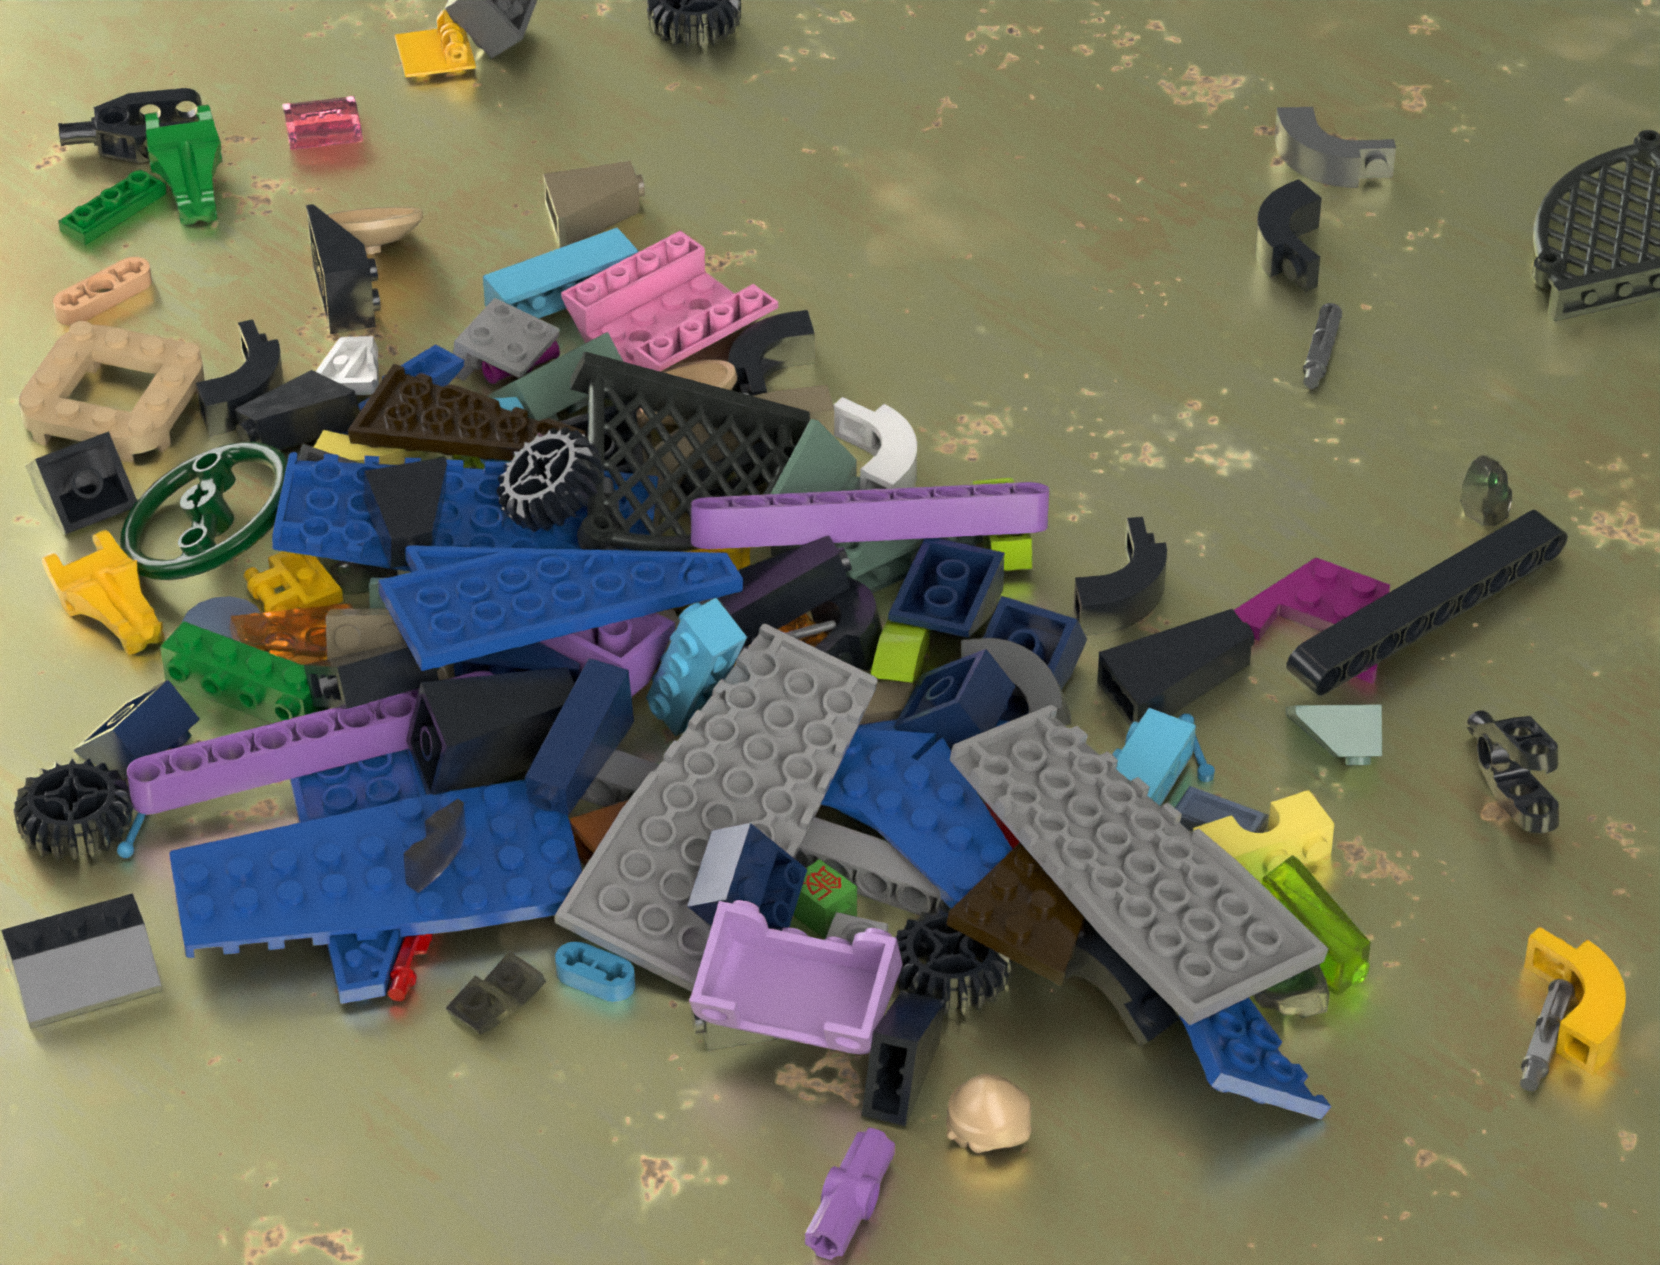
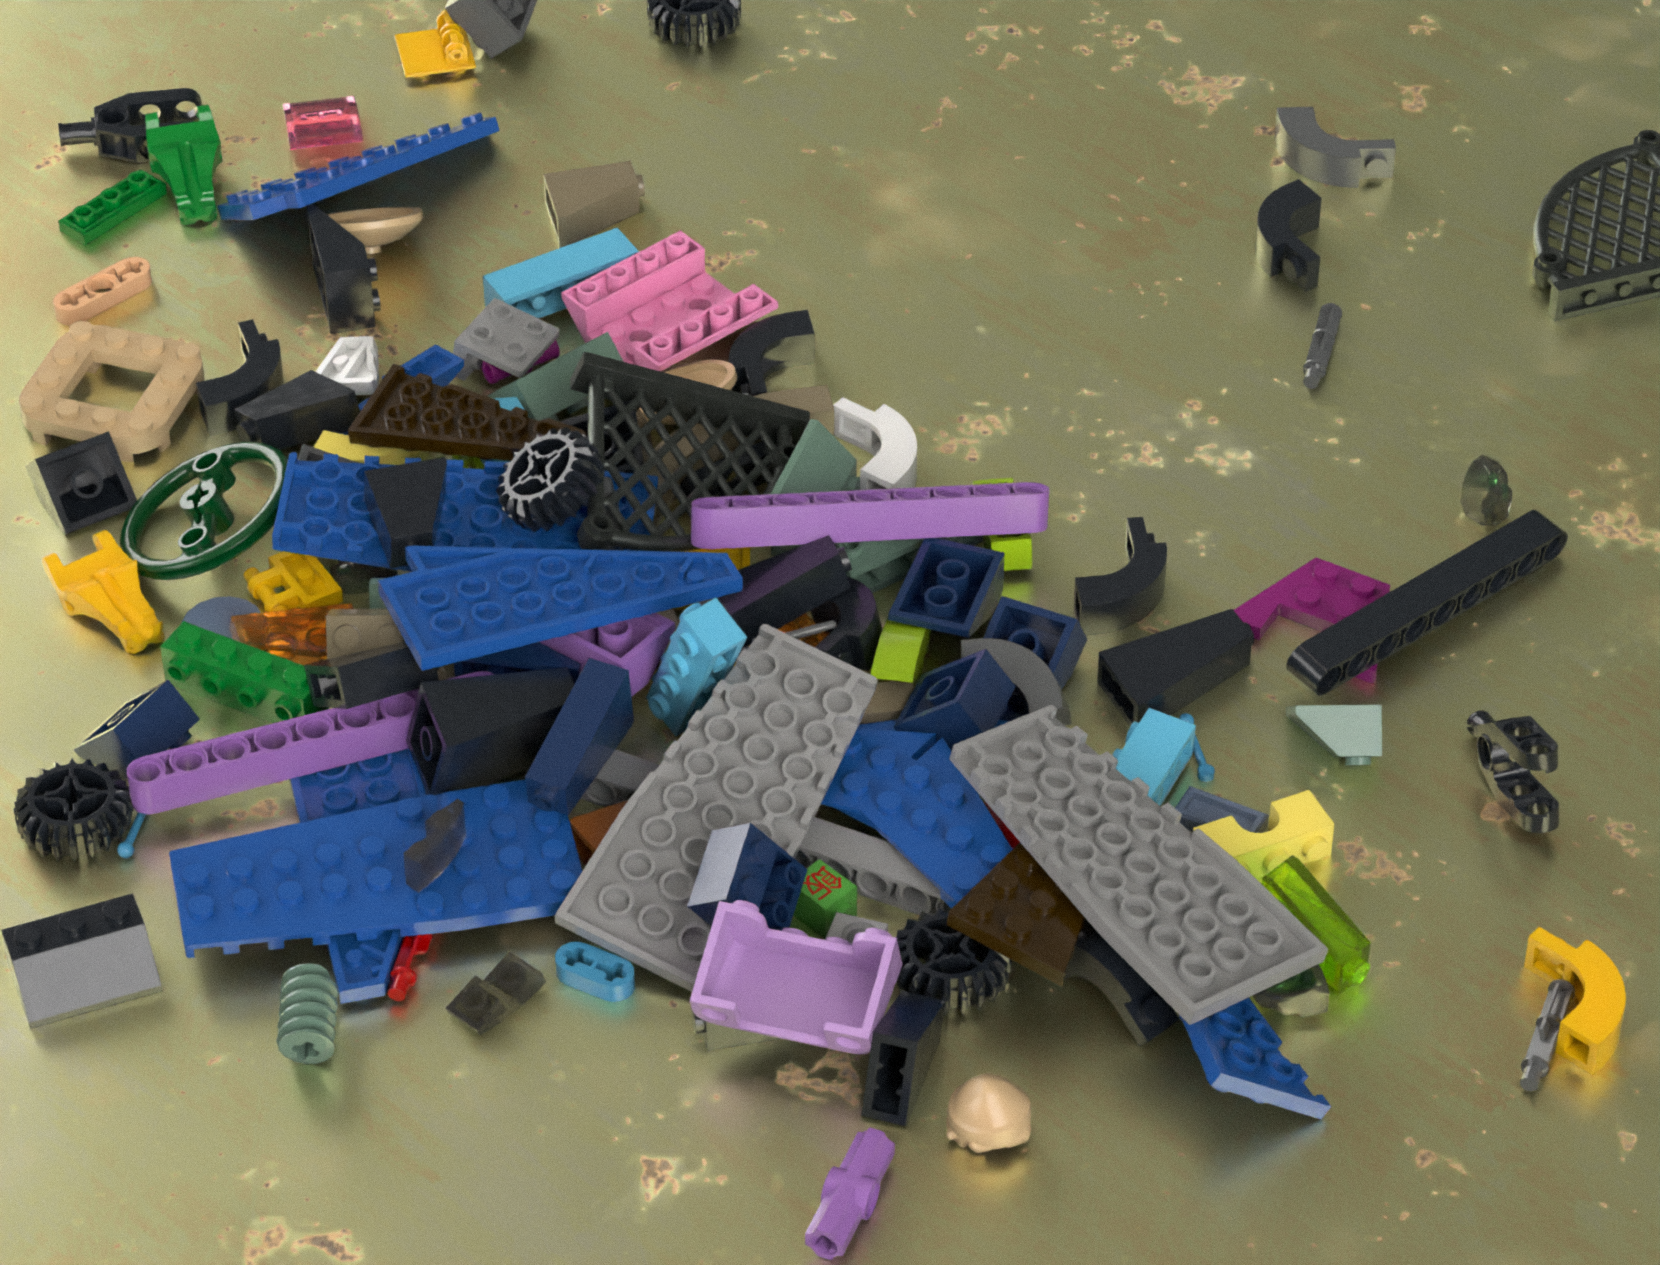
(307, 1014): none -> sand green piece
(346, 173): none -> blue wing

